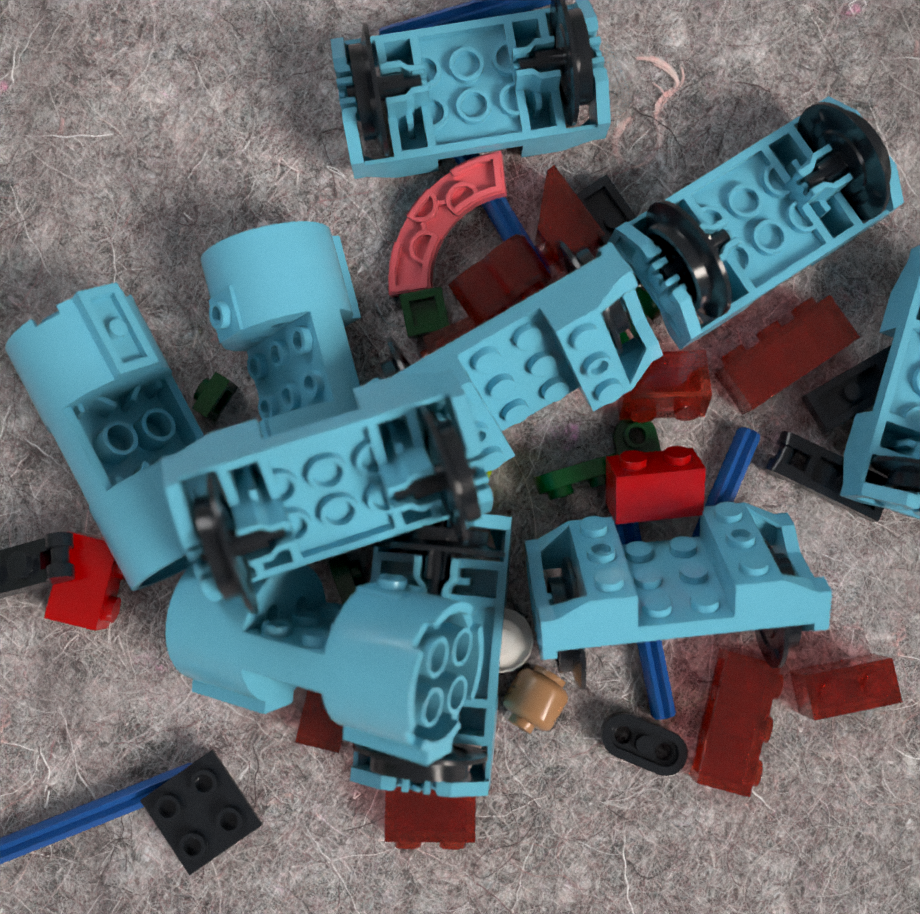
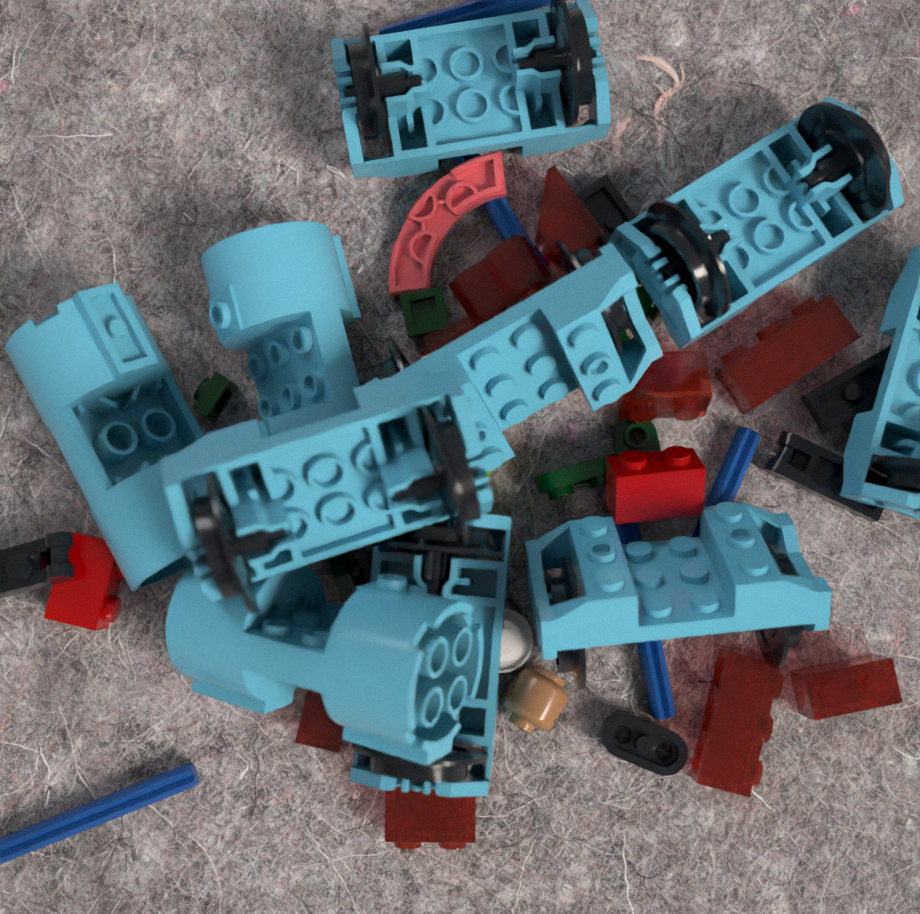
(201, 812): black hinge -> none

